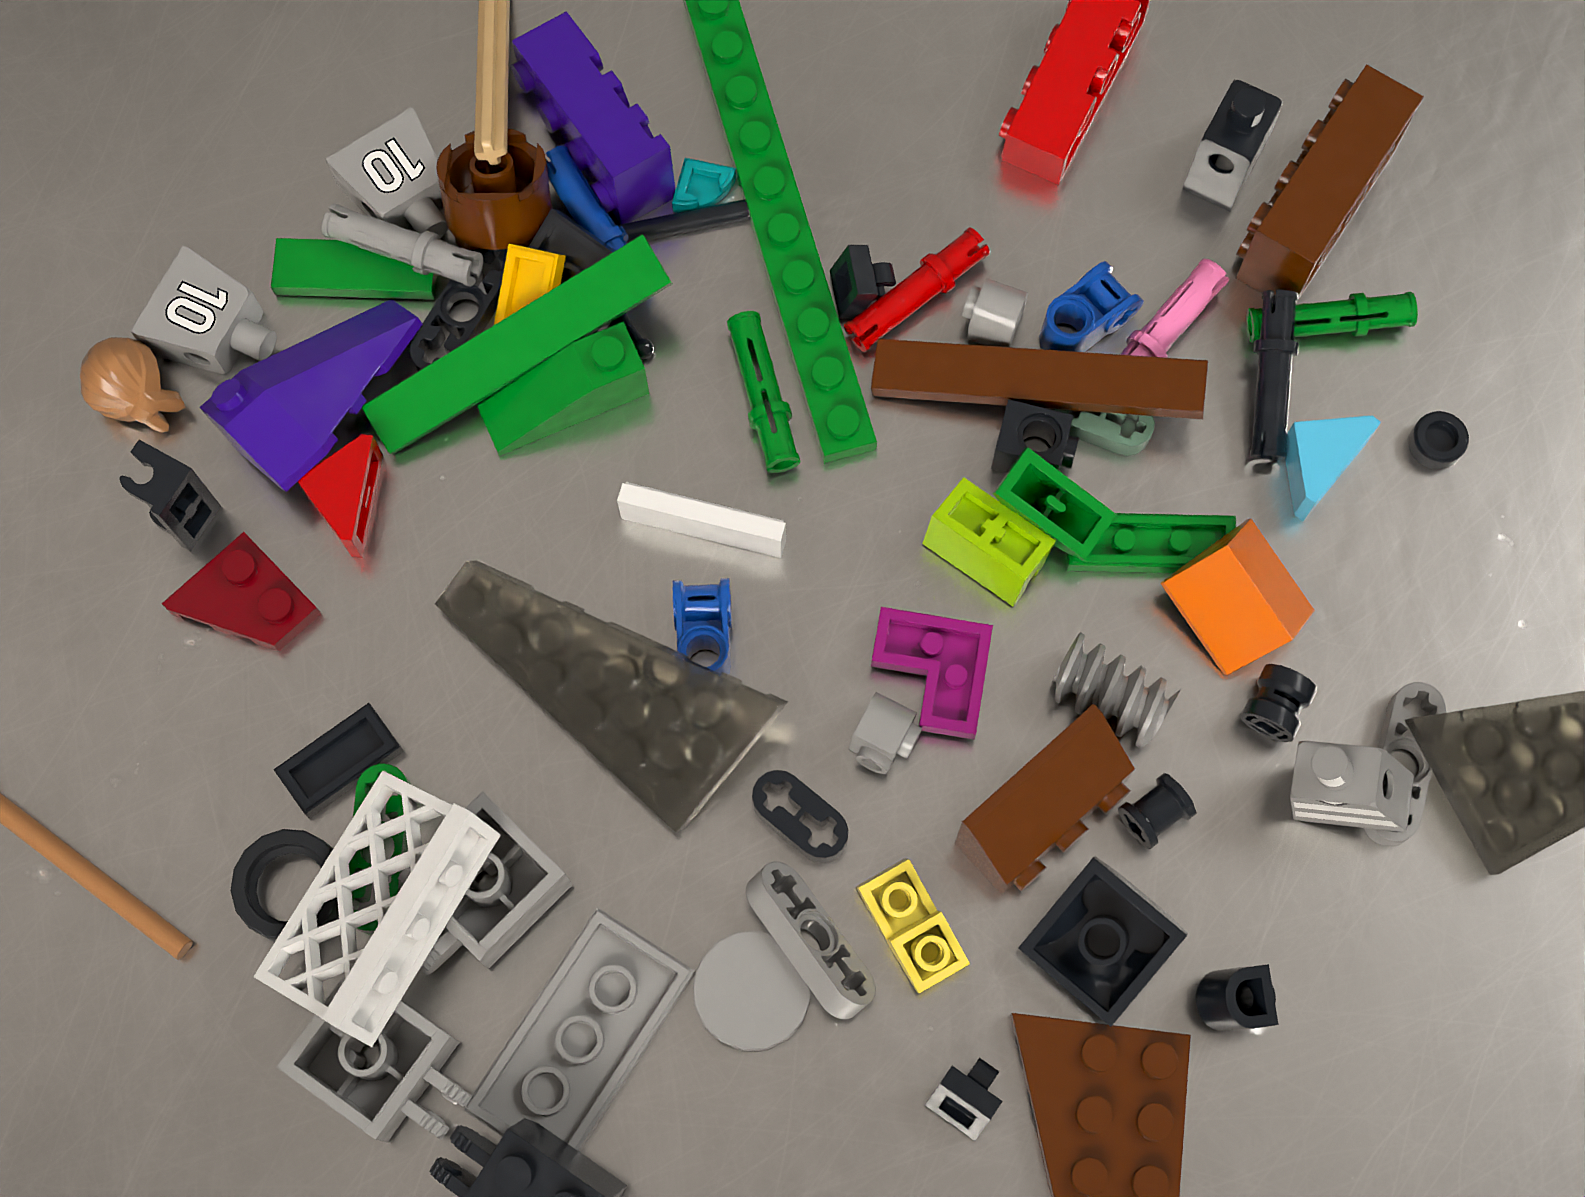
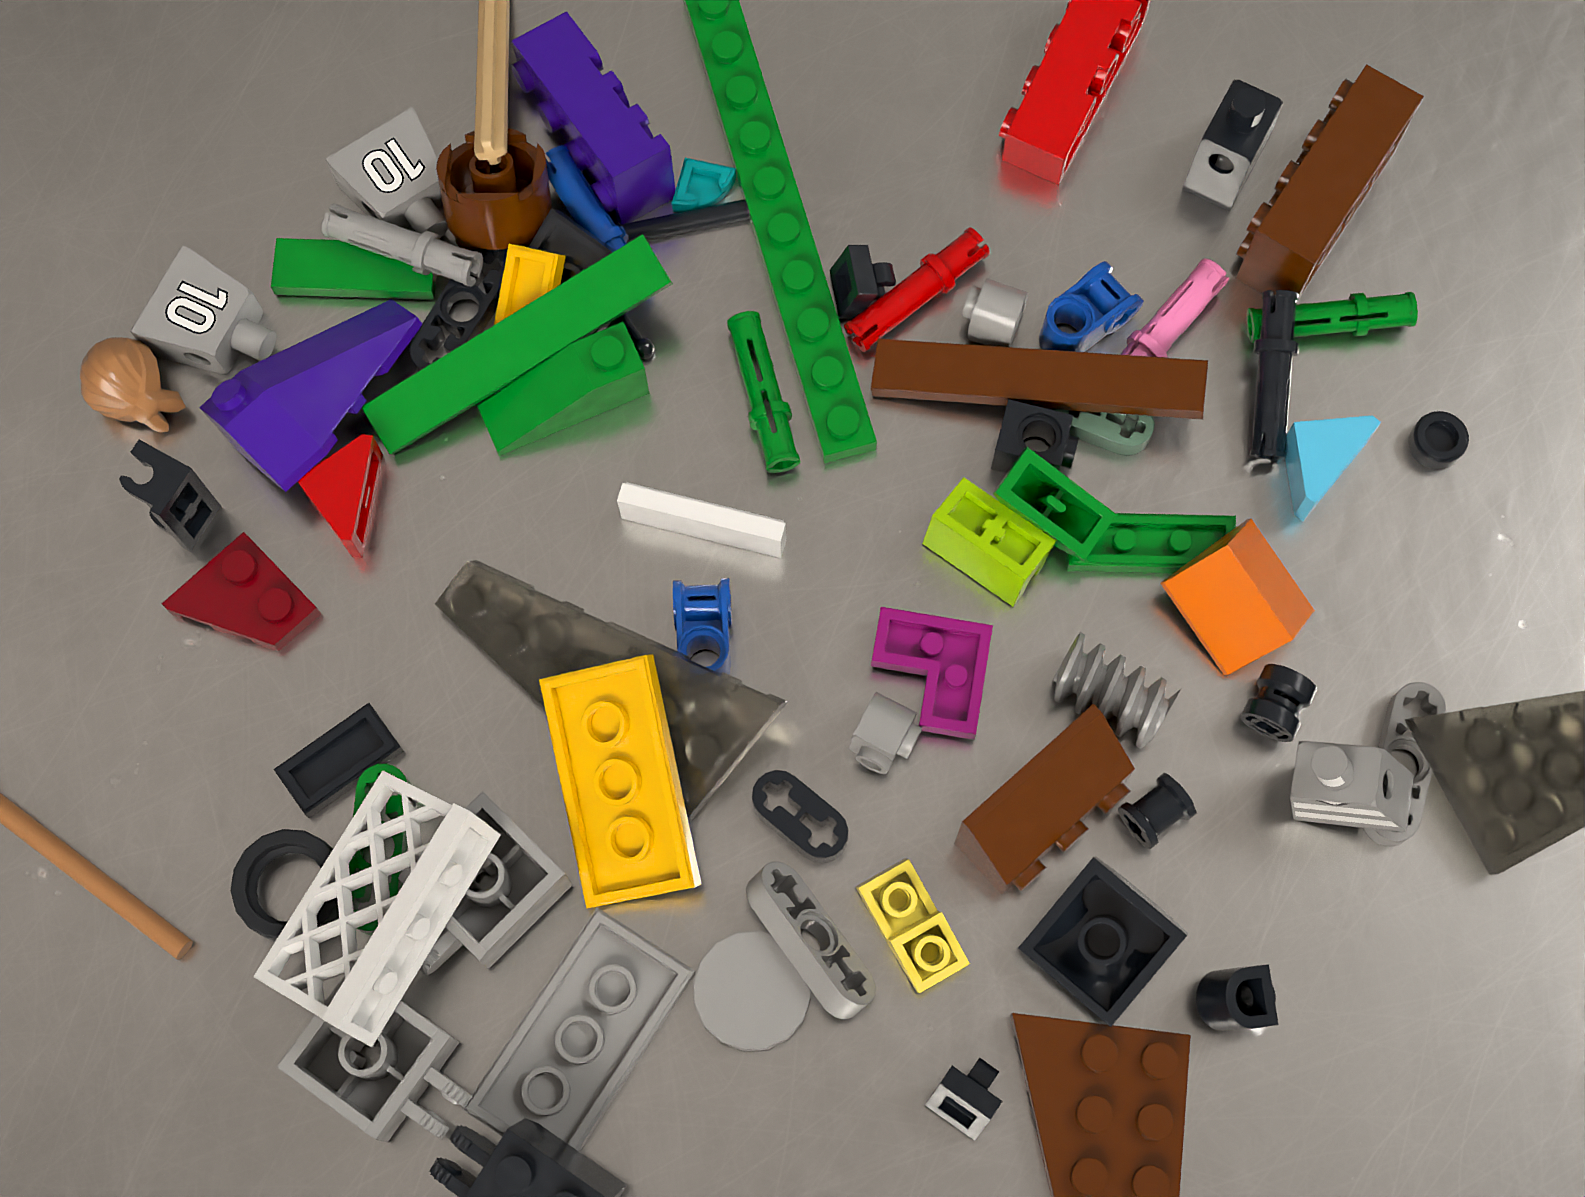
(620, 781): none -> yellow tile

